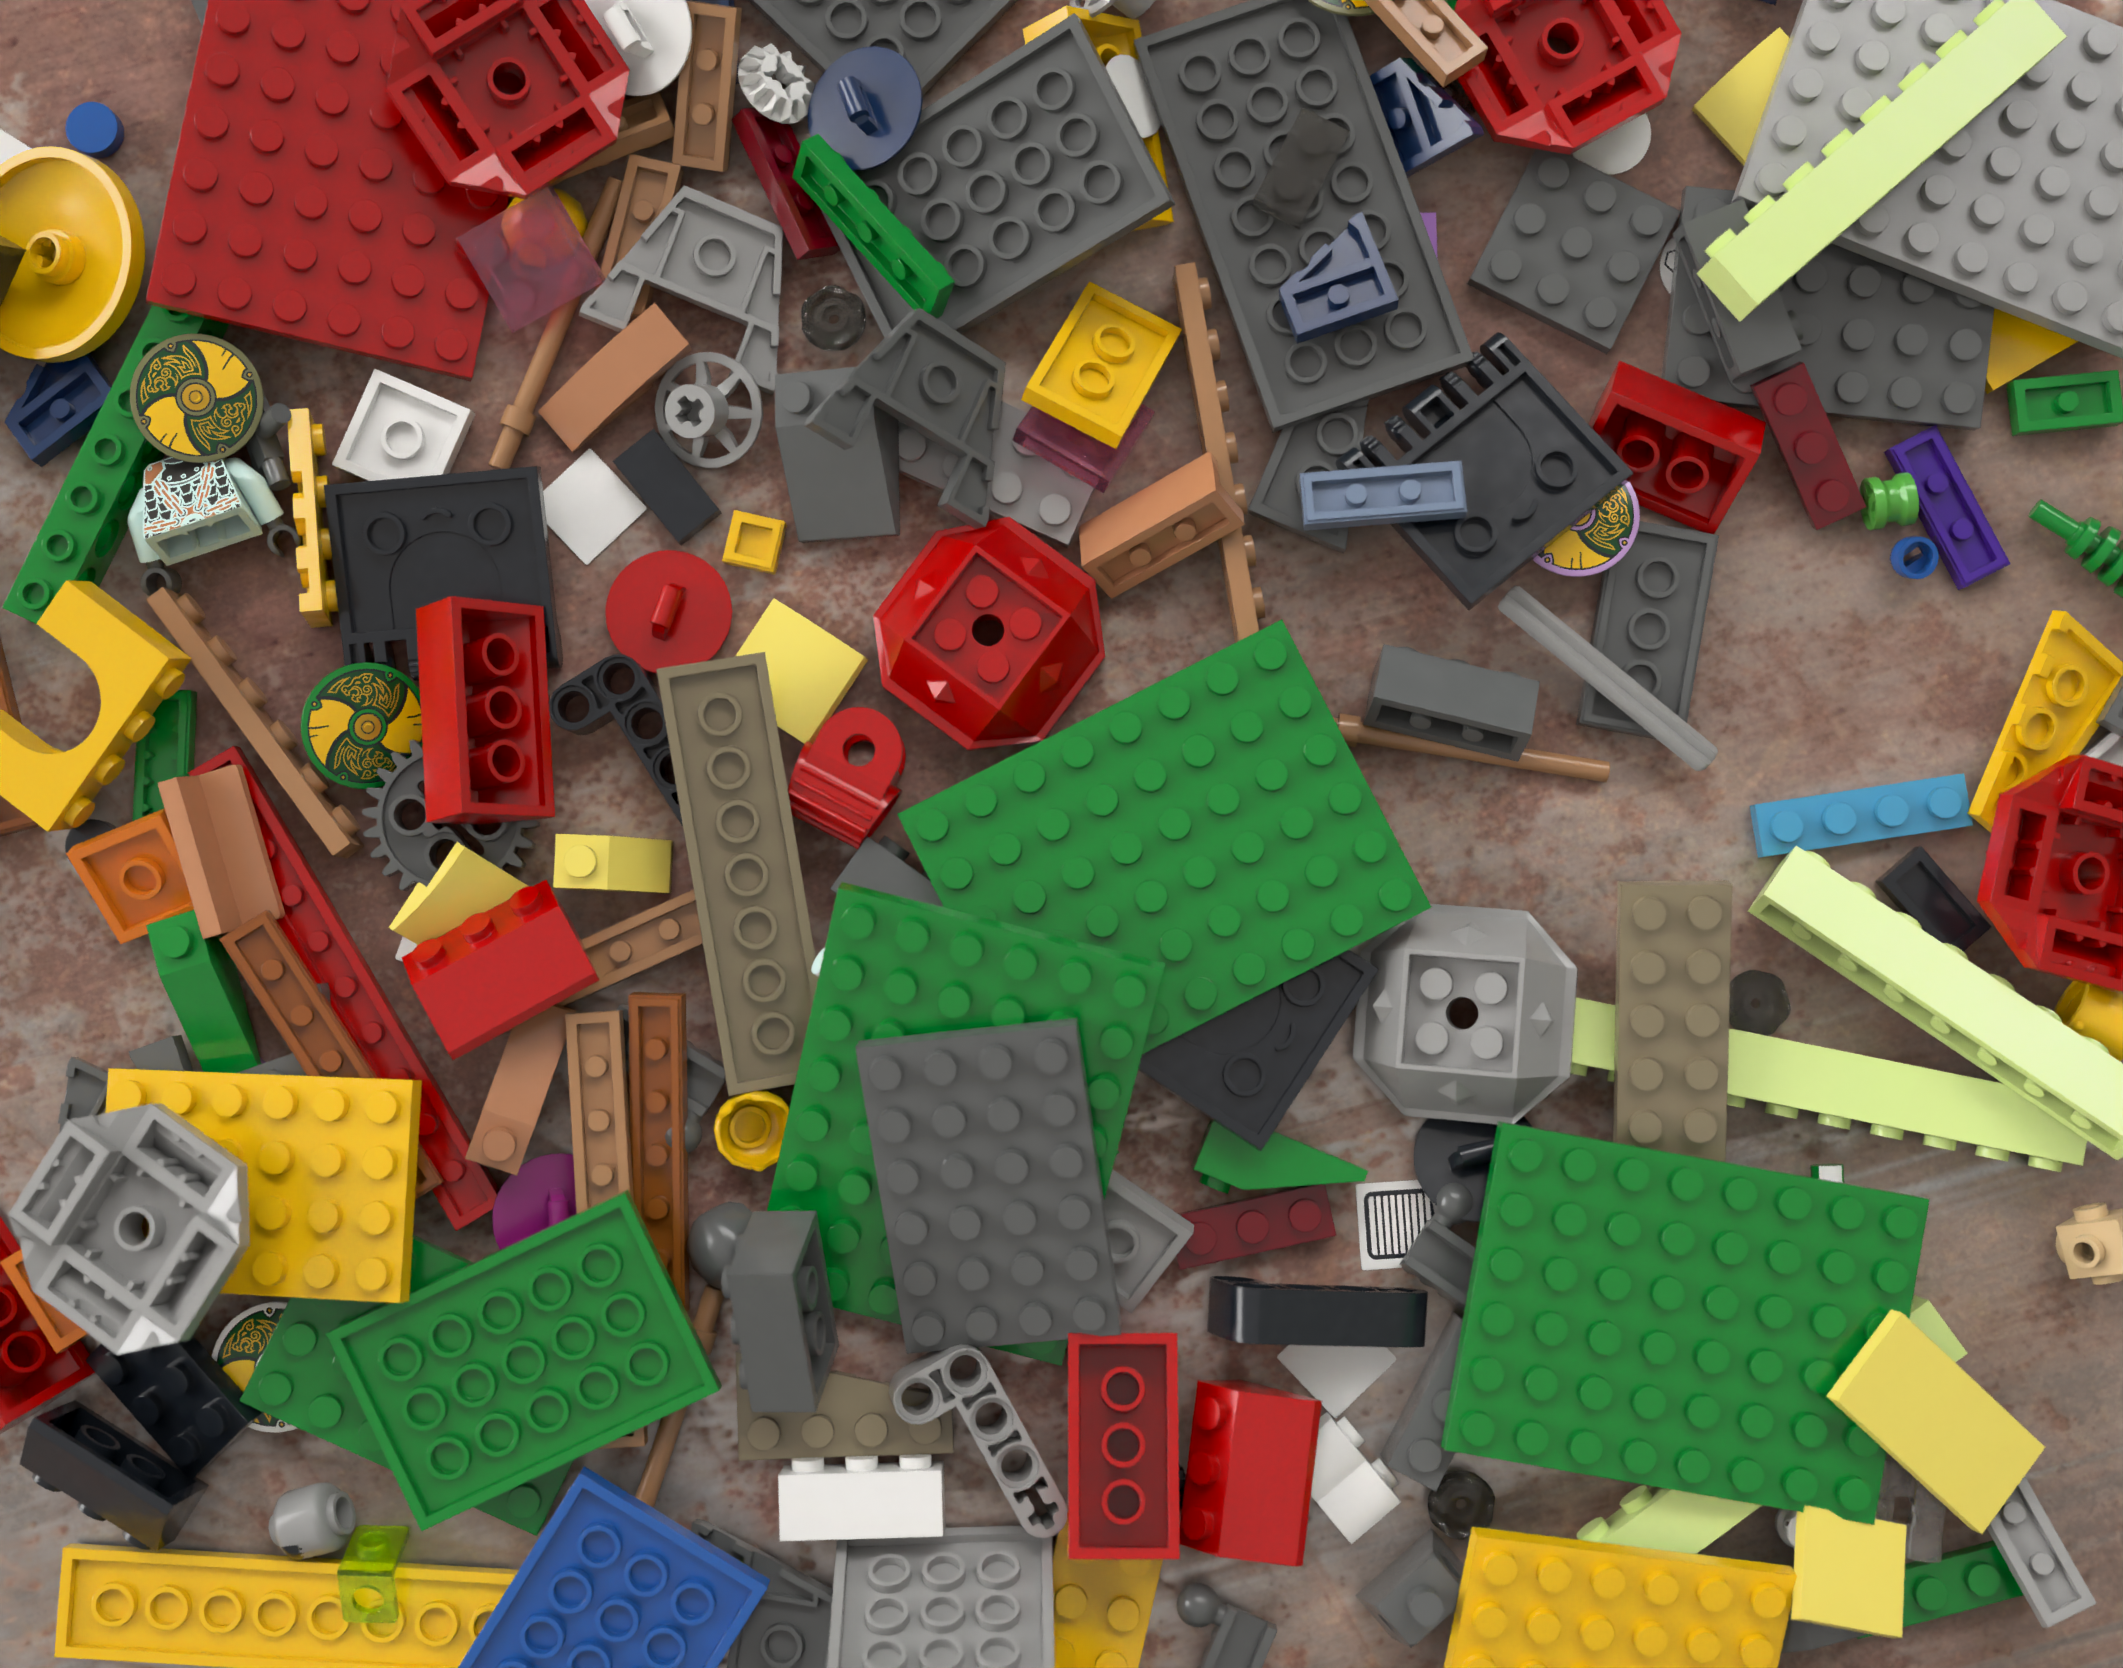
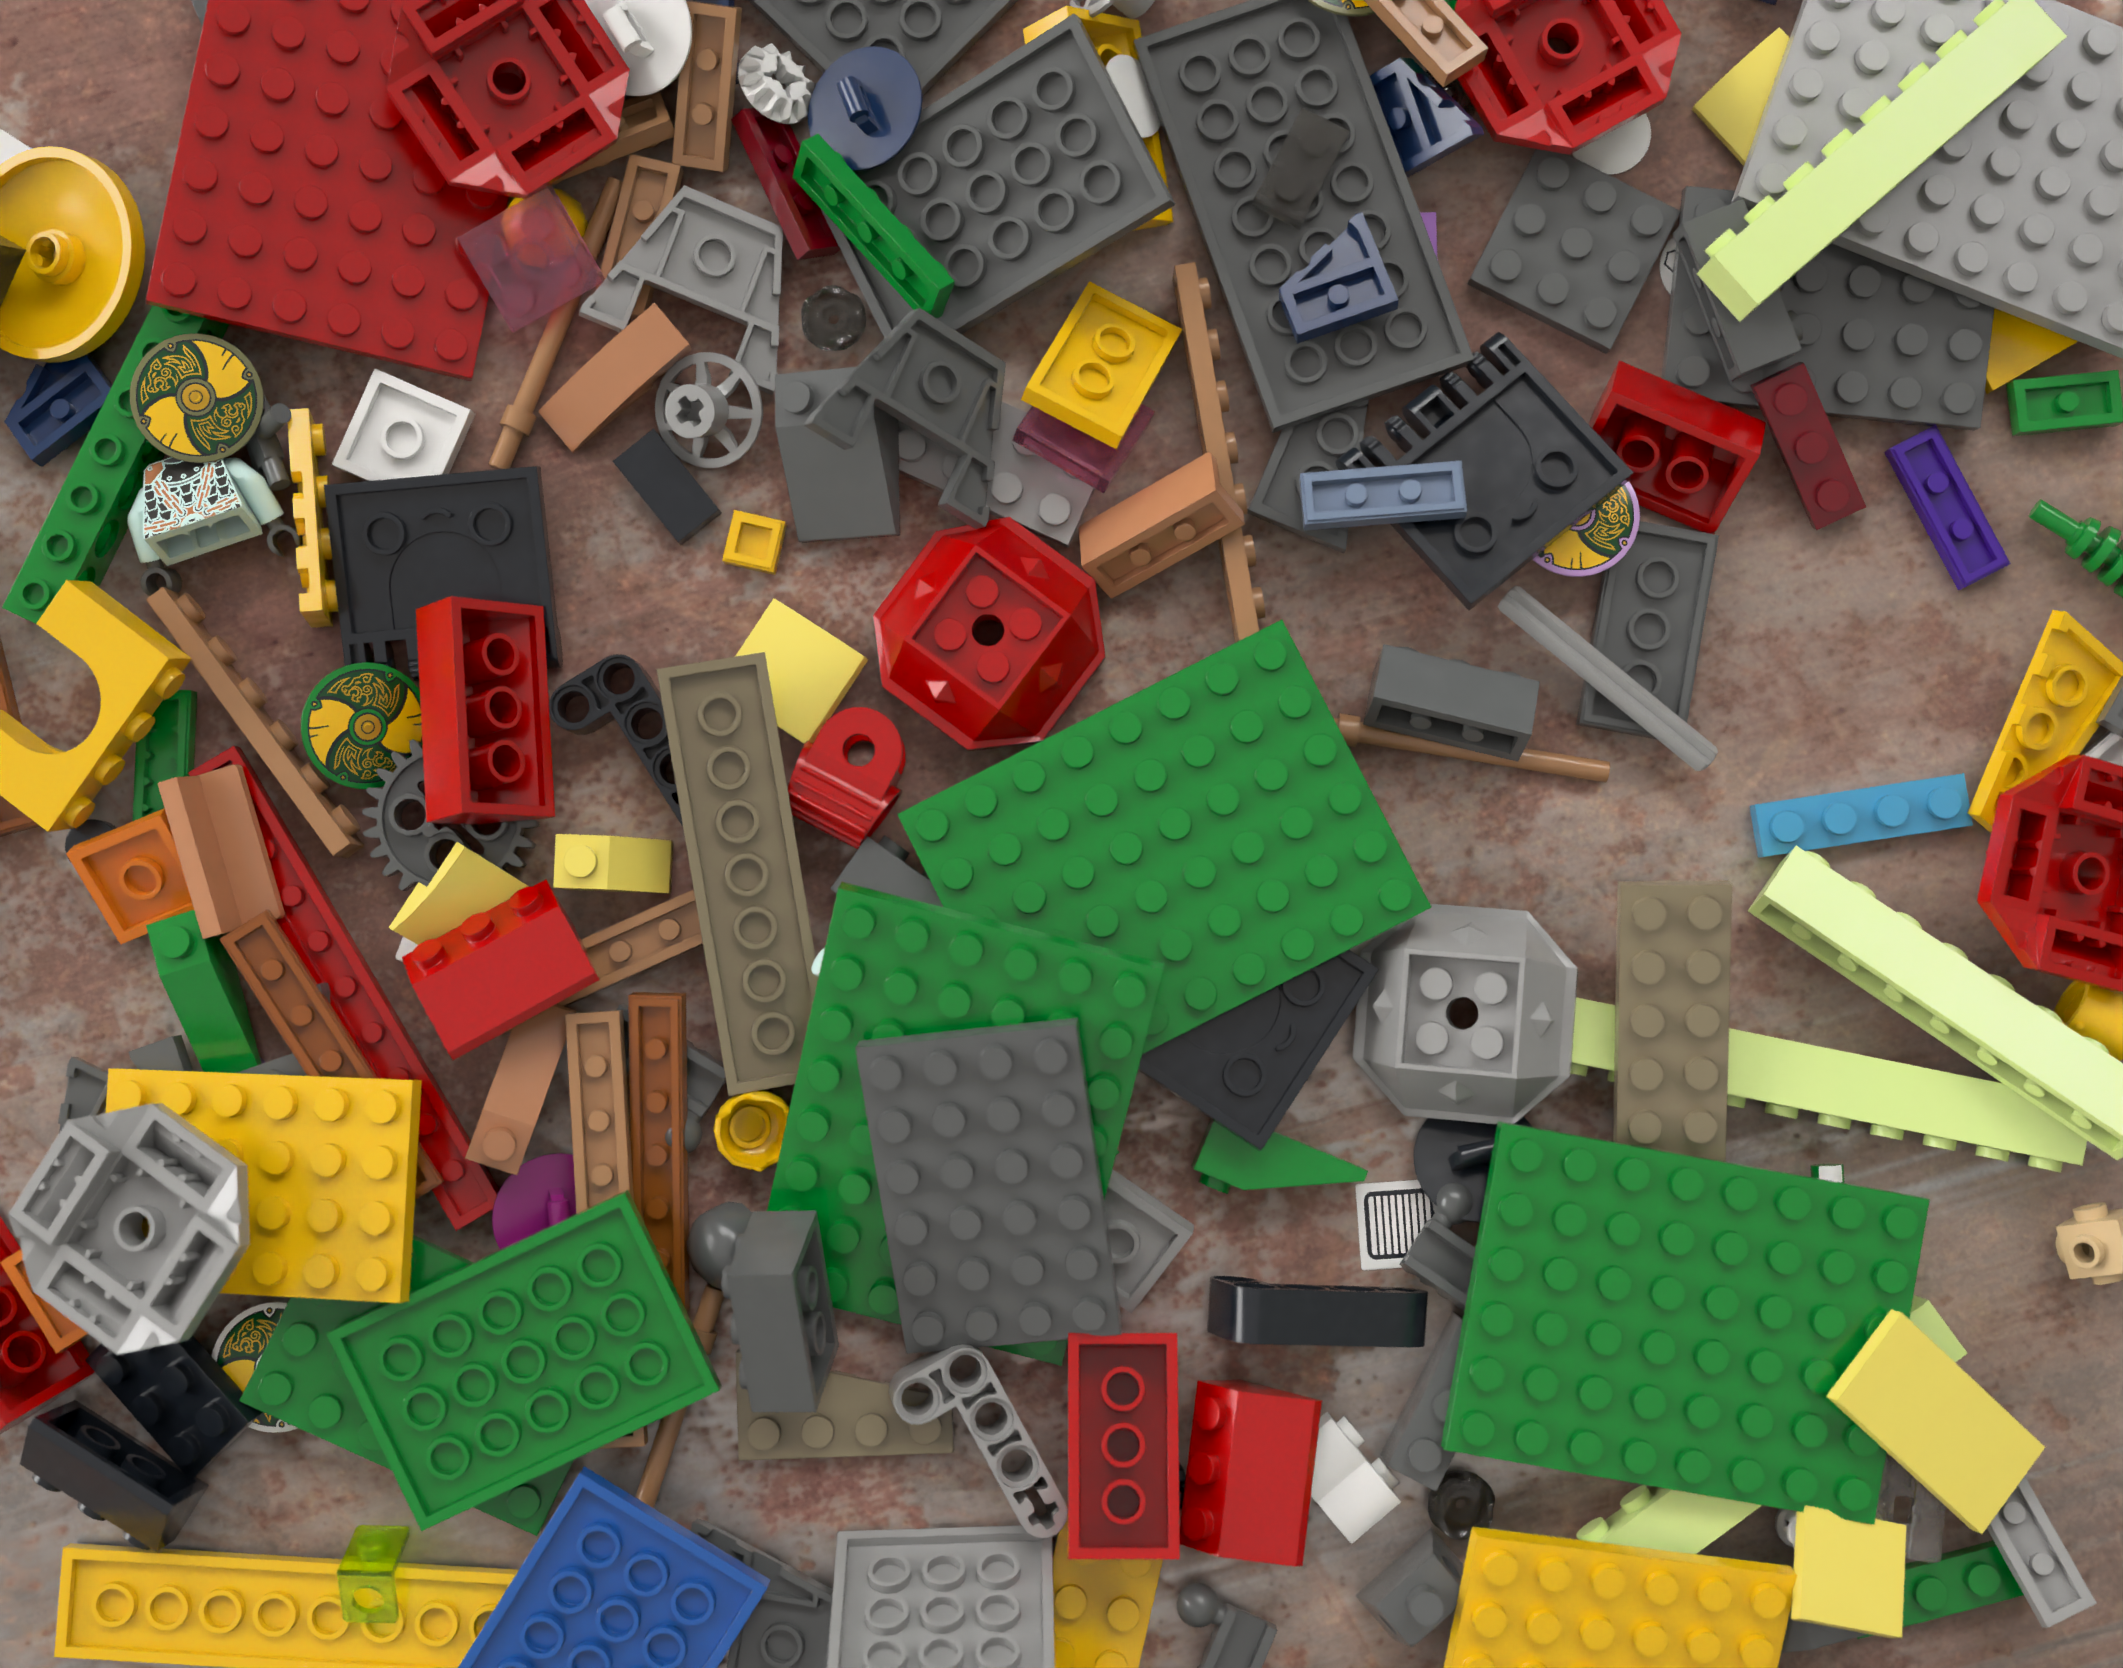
(94, 130): blue tile -> none
(312, 1520): light grey head -> none
(590, 506): white sticker -> none
(668, 610): red shield -> none
(861, 1498): white brick -> none
(1257, 1225): dark red plate -> none
(1336, 1372): white sticker -> none
(1773, 1002): clear smoke plate -> none
(1889, 501): bright green wheel -> none
(1918, 565): blue hinge -> none
(1933, 900): black tile -> none

